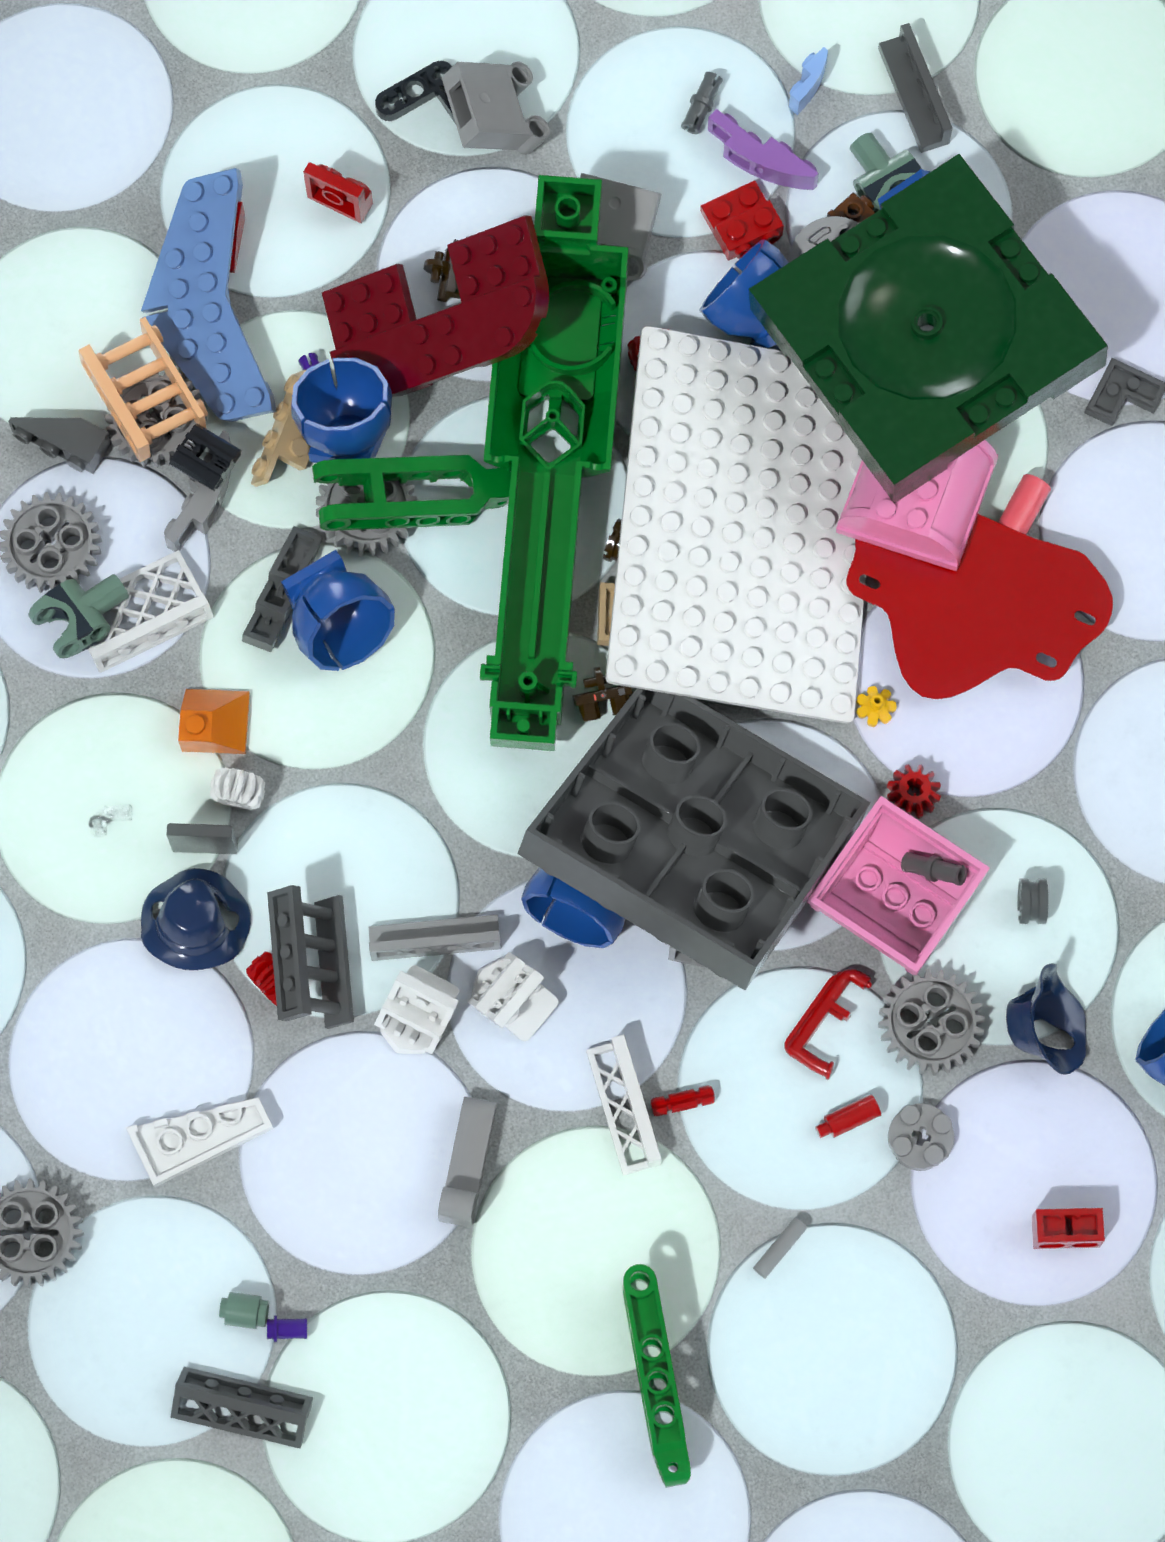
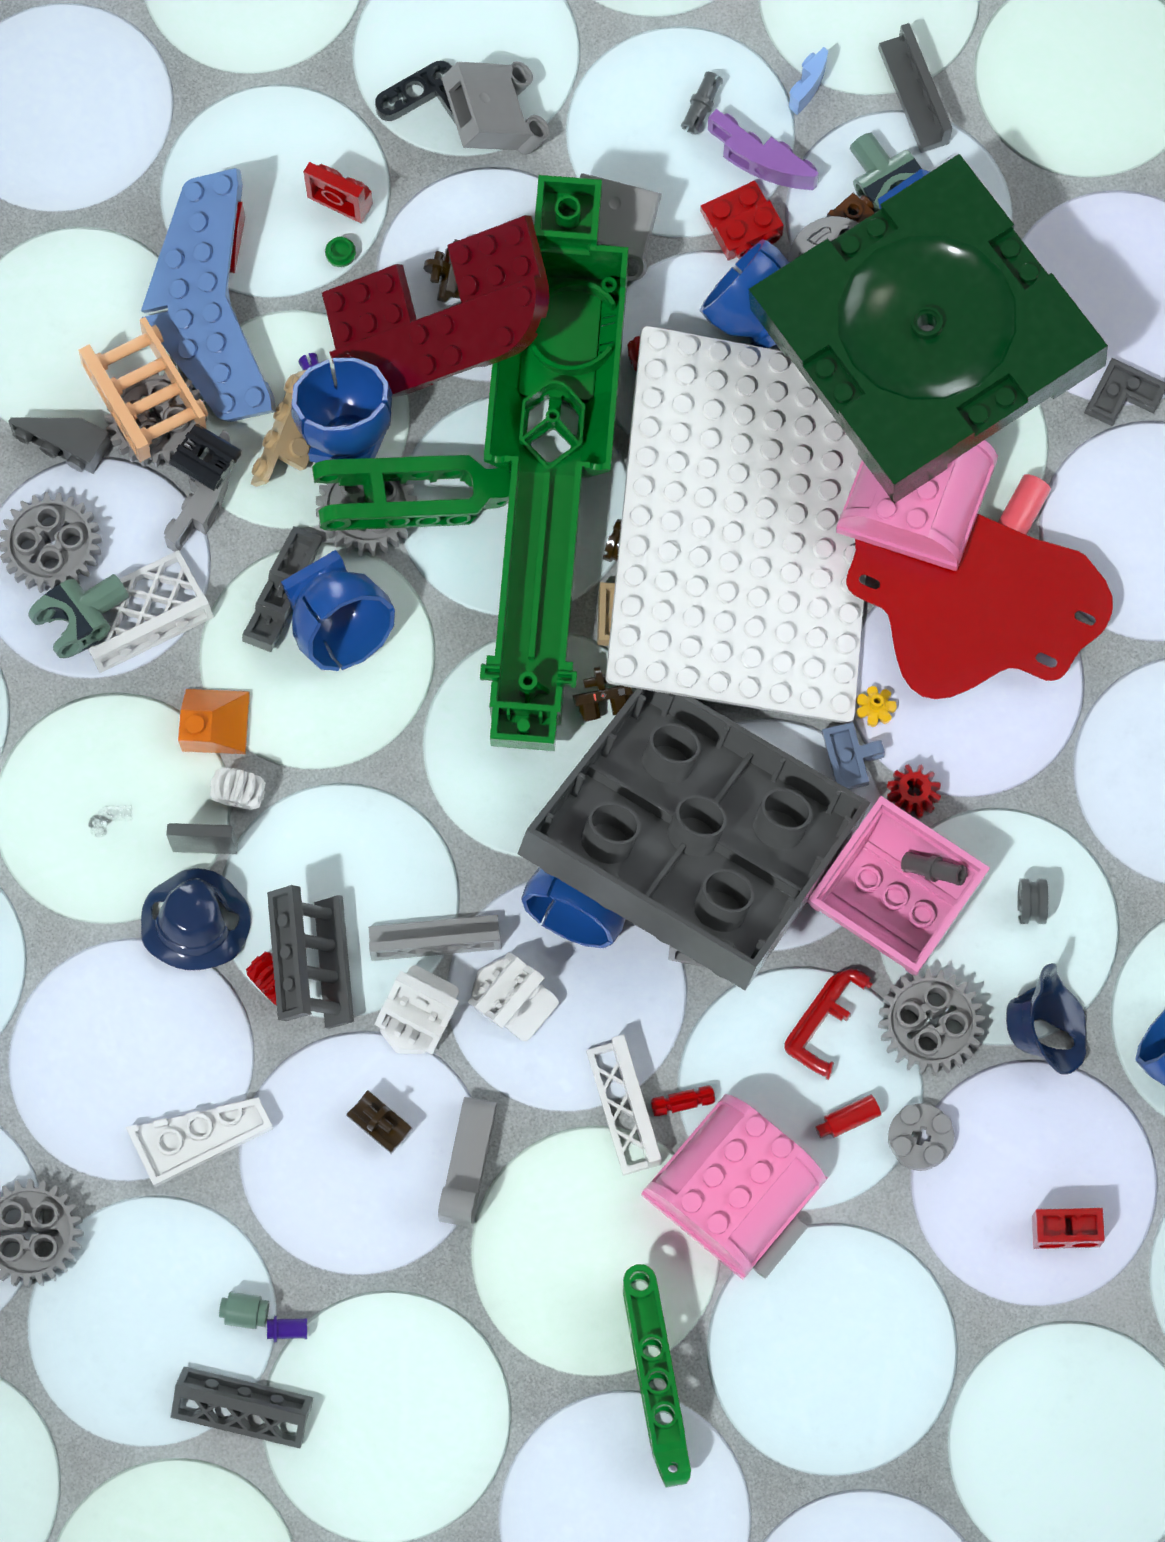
(340, 252): none -> green plate
(379, 1122): none -> dark brown hips
(735, 1184): none -> bright pink container
(848, 756): none -> sand blue plate

